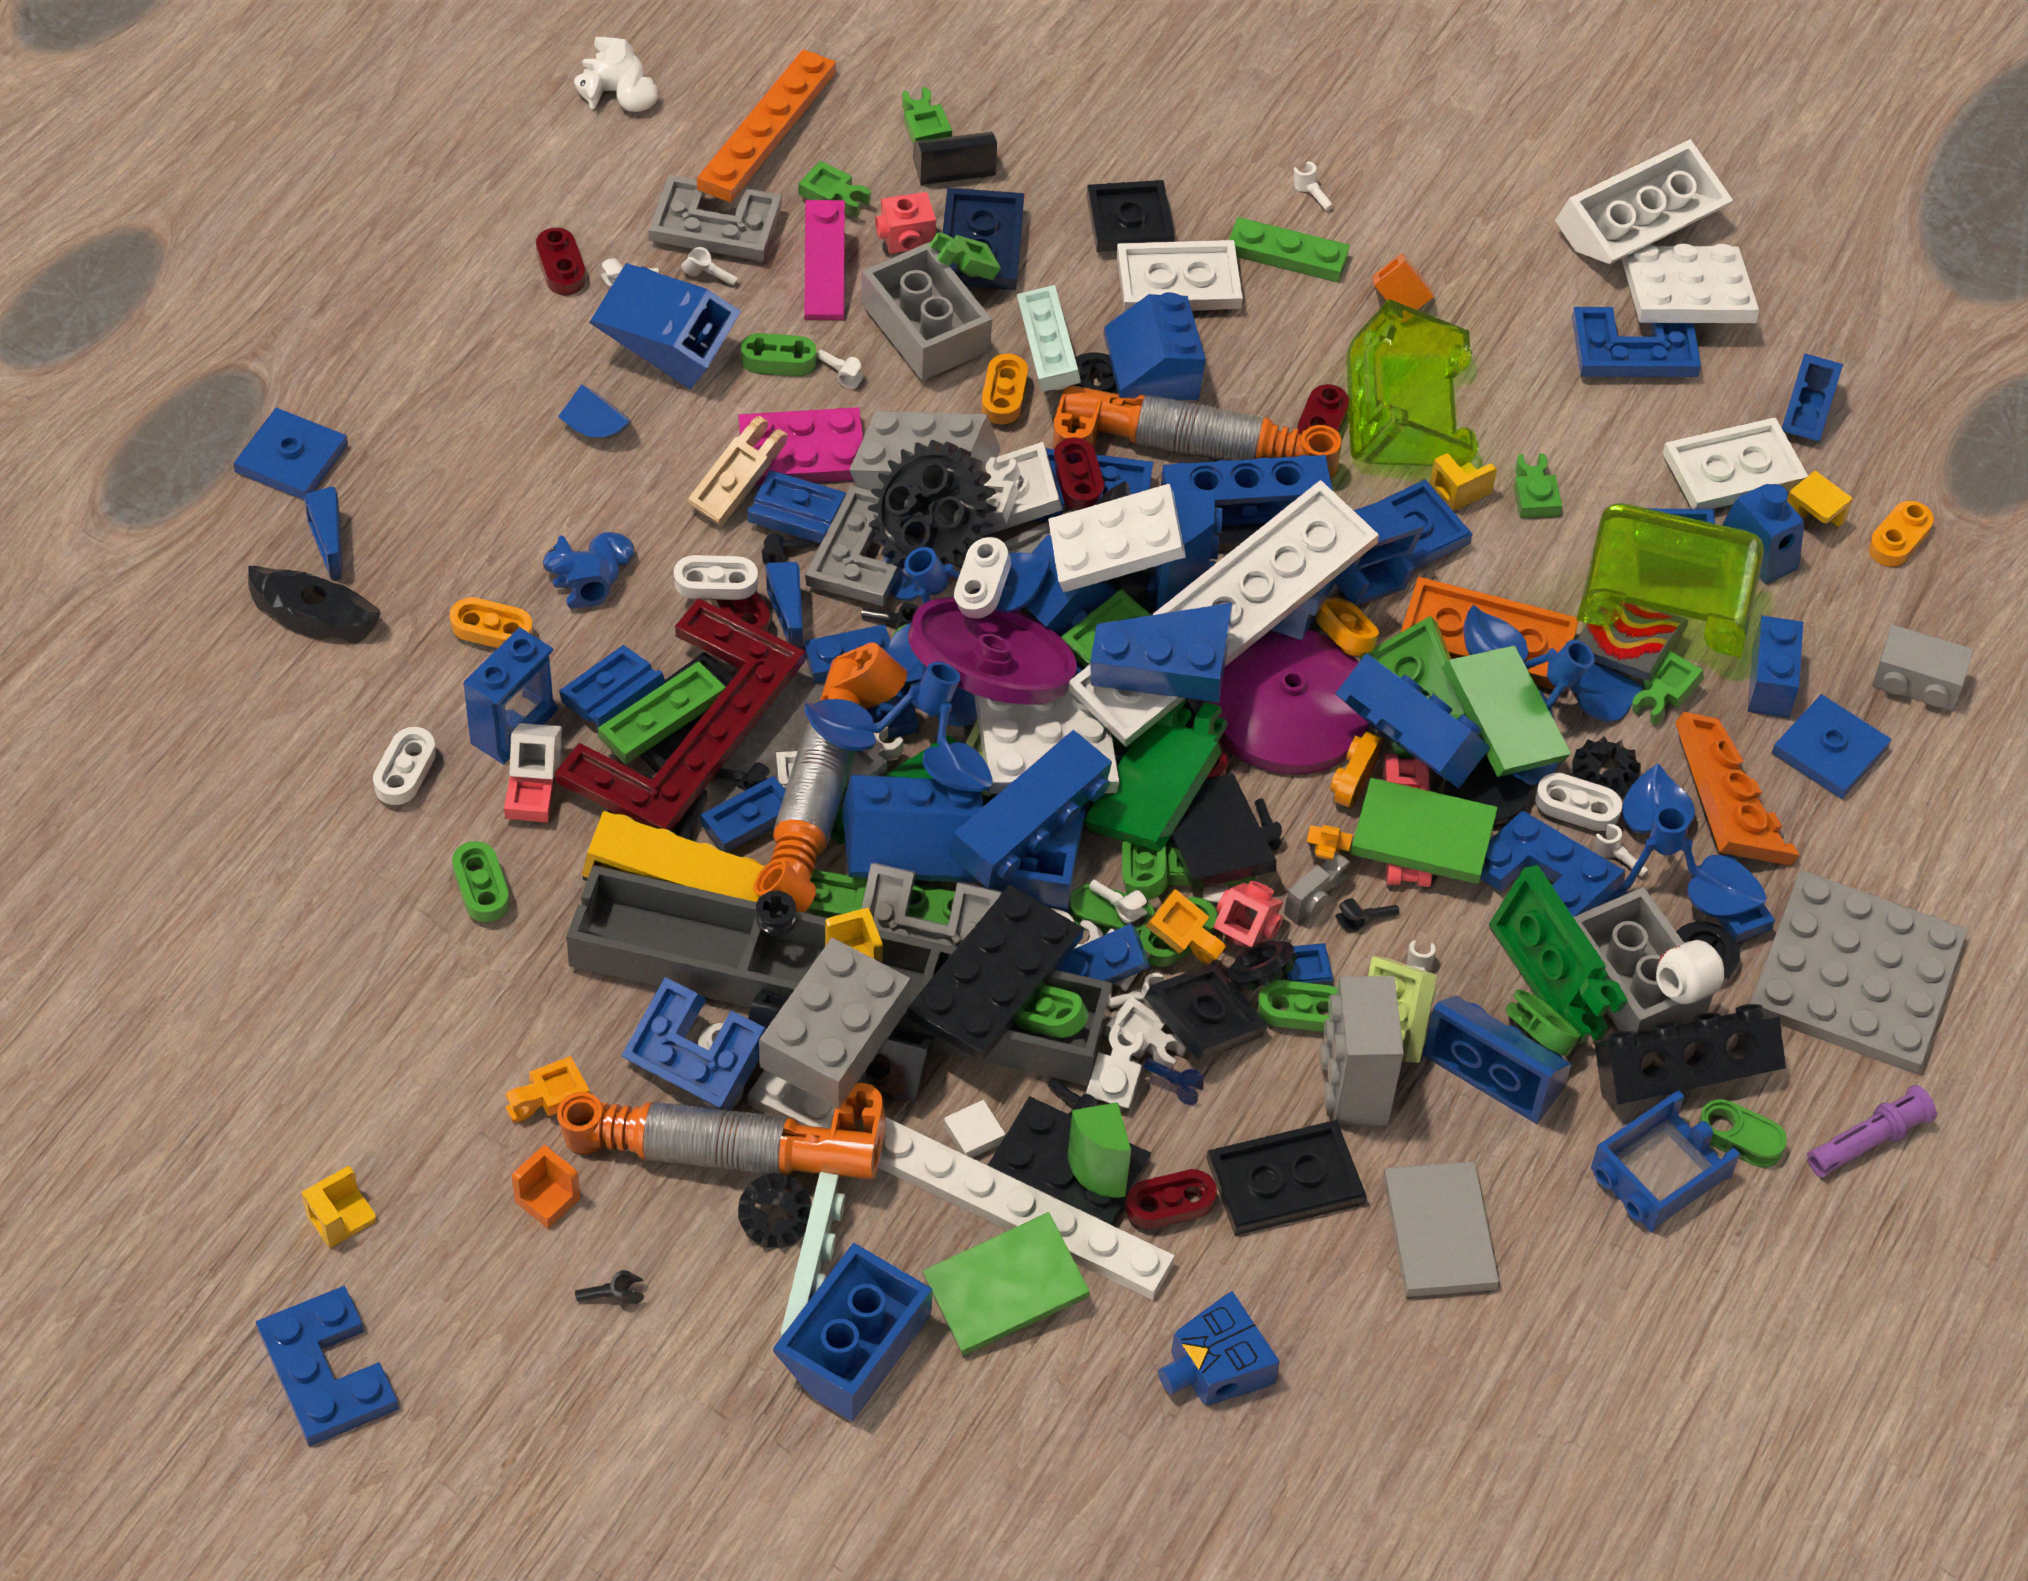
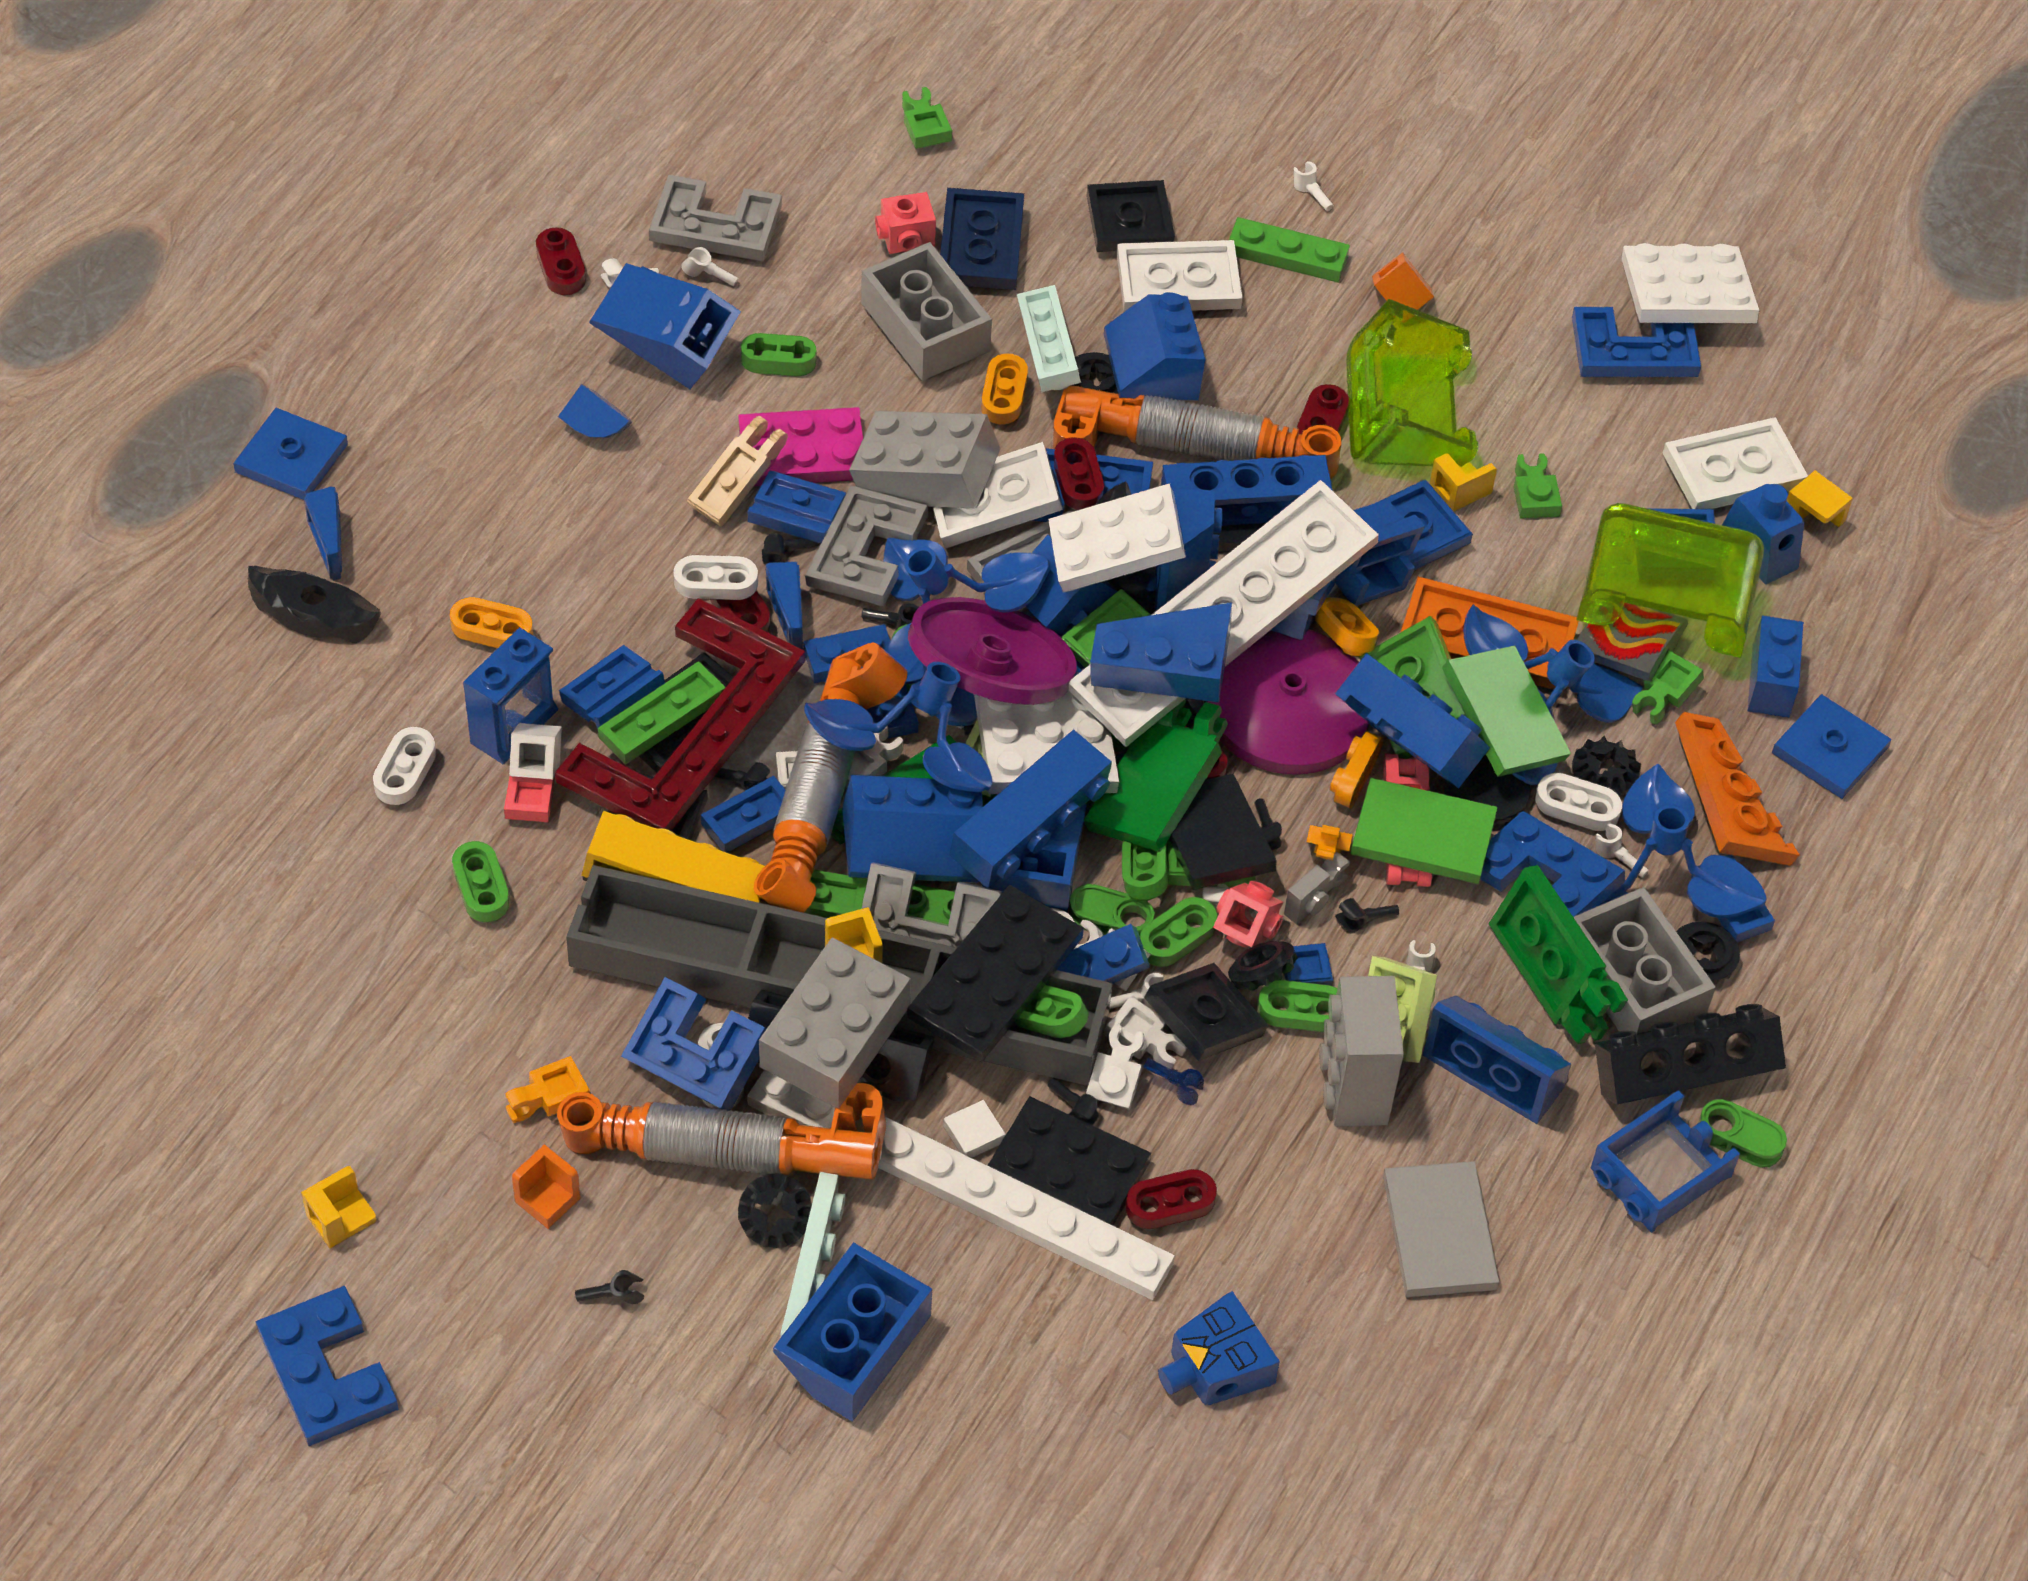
(590, 571): blue animal -> none
(619, 71): white animal -> none
(766, 125): orange plate -> none
(787, 919): black bush -> none
(824, 260): dark pink slope -> none
(829, 183): bright green plate -> none
(848, 370): white hand -> none
(932, 506): black gear -> none
(955, 157): black brick -> none
(969, 255): bright green plate -> none
(982, 573): white plate -> none
(1005, 487): white plate -> none
(1006, 1283): bright green tile -> none
(1100, 1150): bright green brick -> none
(1128, 907): white hand -> none
(1180, 925): light orange plate -> none
(1286, 1177): black tile -> none
(1543, 1023): bright green piece -> none
(1642, 204): white slope -> none
(1690, 972): white head -> none
(1812, 397): blue arch -> none
(1859, 971): light grey plate -> none
(1887, 1123): medium lavender pin -> none
(1907, 528): light orange plate -> none
(1922, 667): light grey brick -> none

